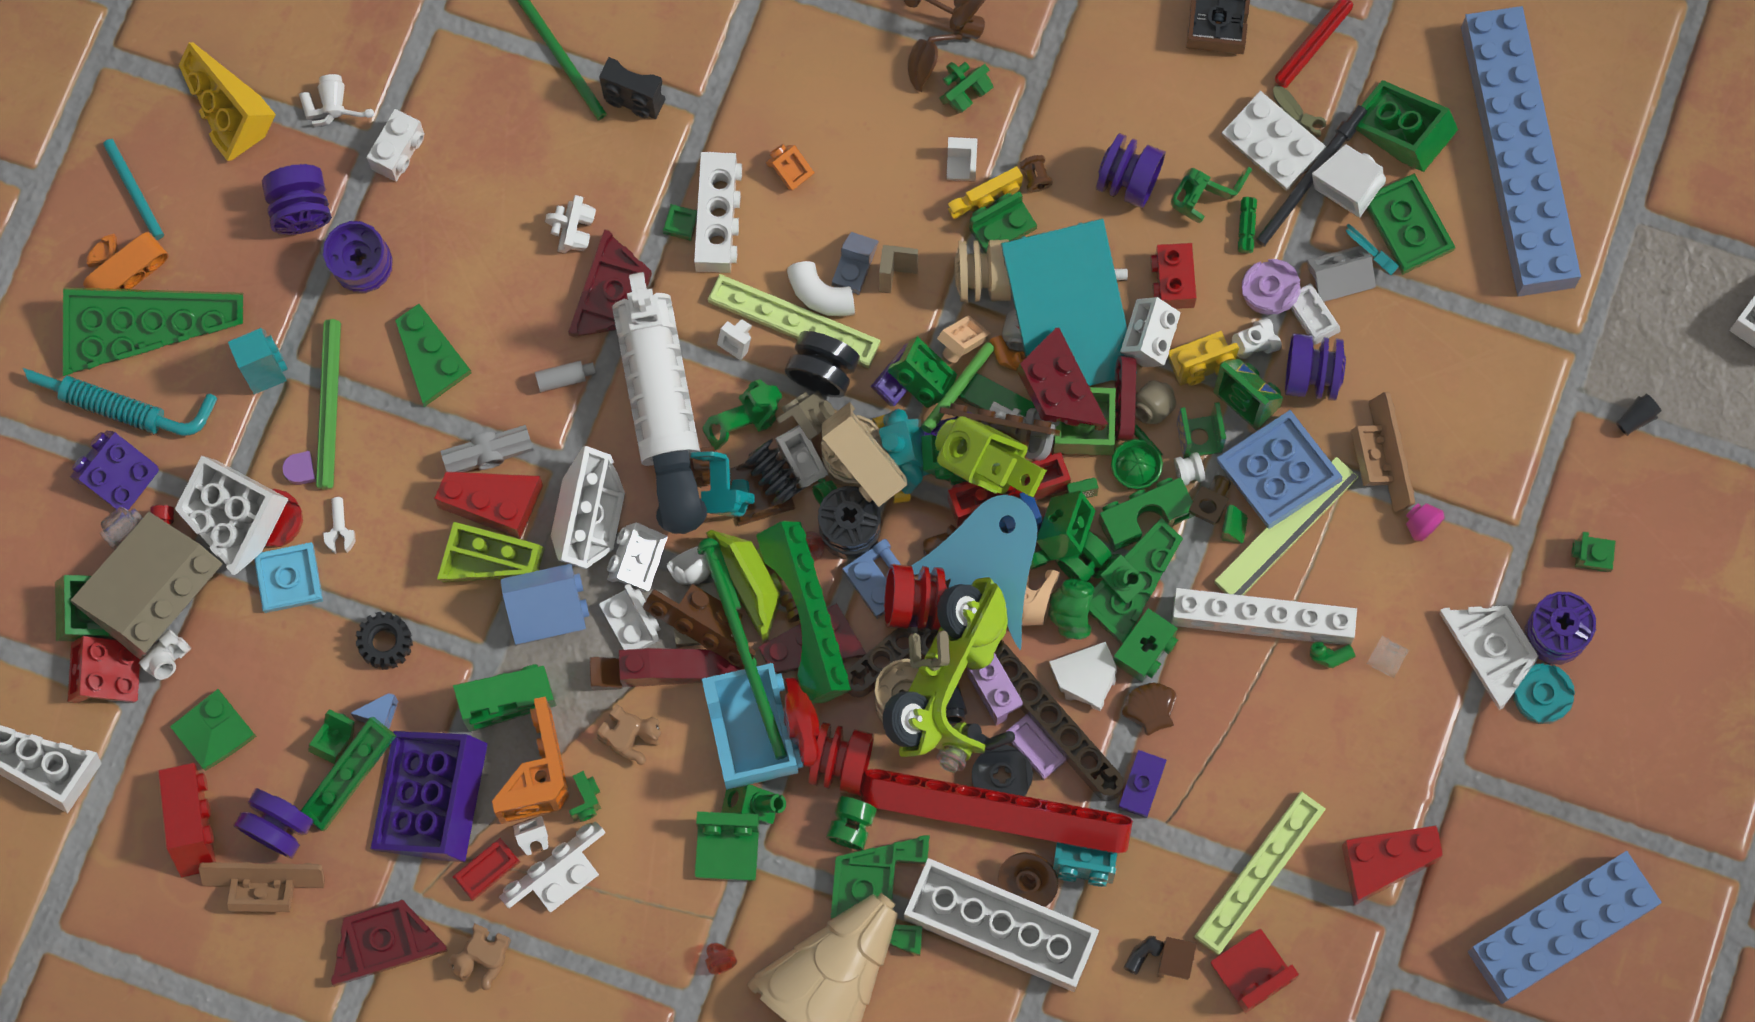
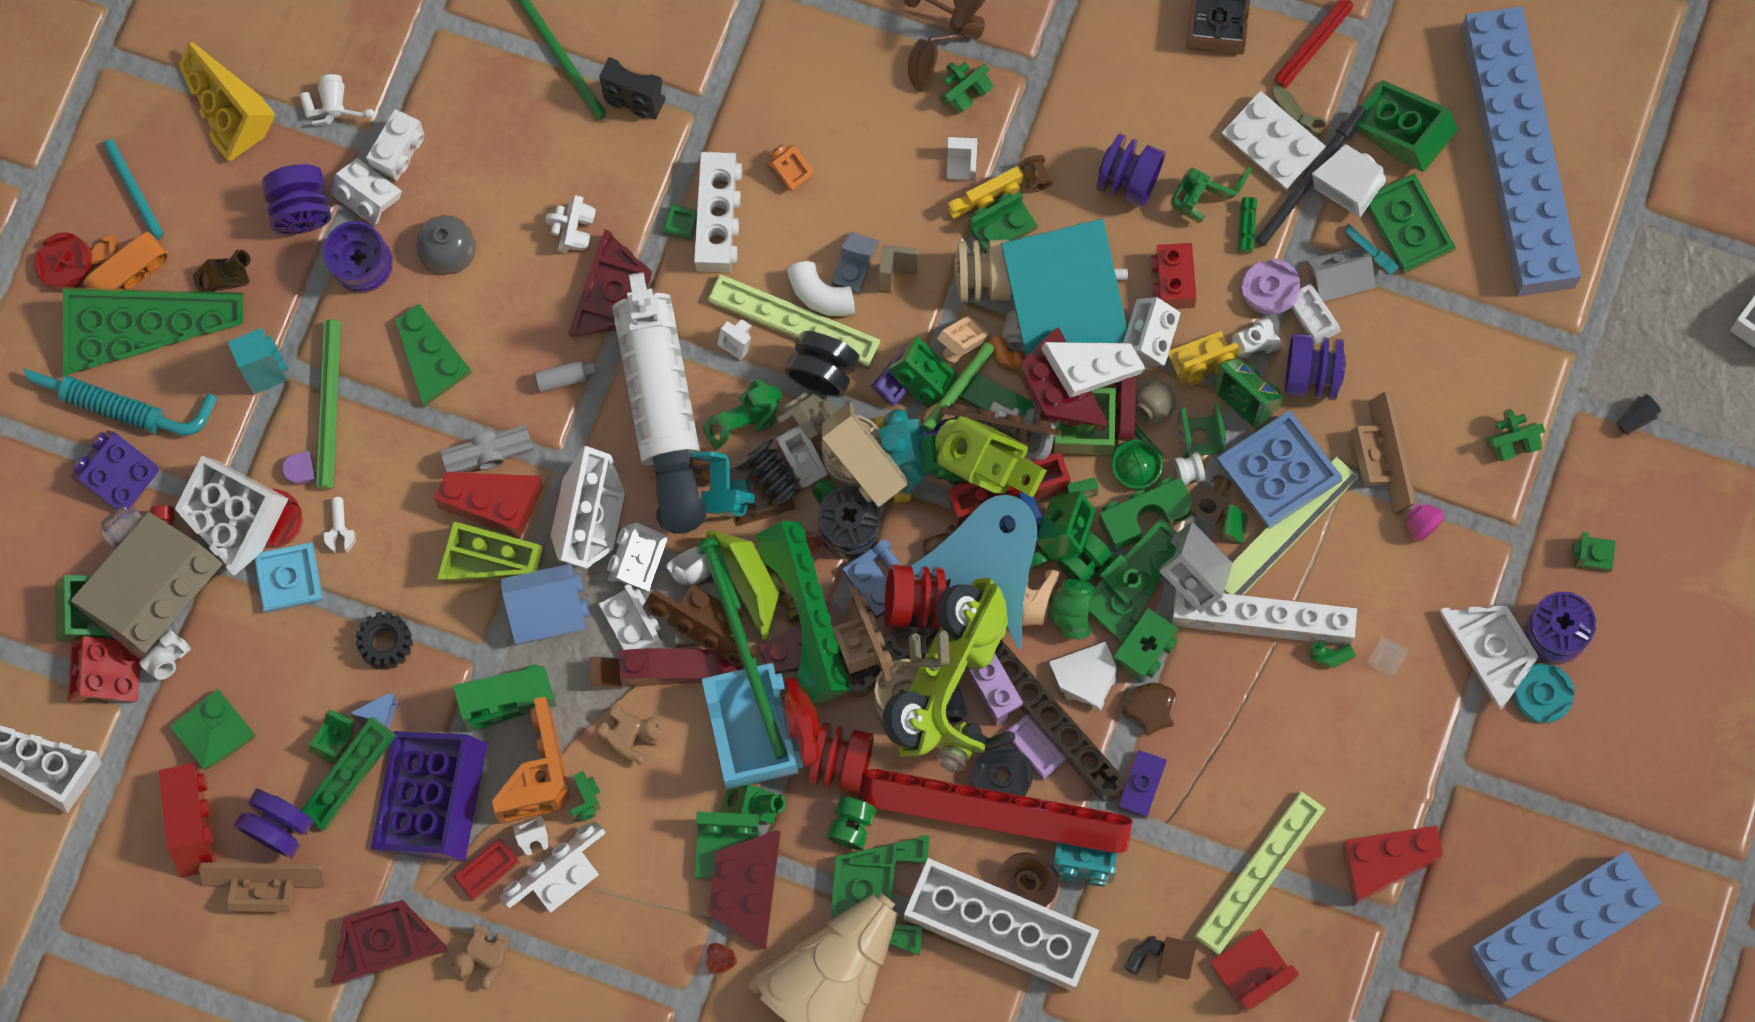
(63, 261): none -> red tile
(224, 272): none -> dark brown bracket
(364, 191): none -> white bracket
(445, 245): none -> dark grey cylinder
(745, 886): none -> dark red wing
(859, 642): none -> medium nougat bracket
(1091, 365): none -> white wing
(1197, 568): none -> light grey panel
(1528, 435): none -> green hips

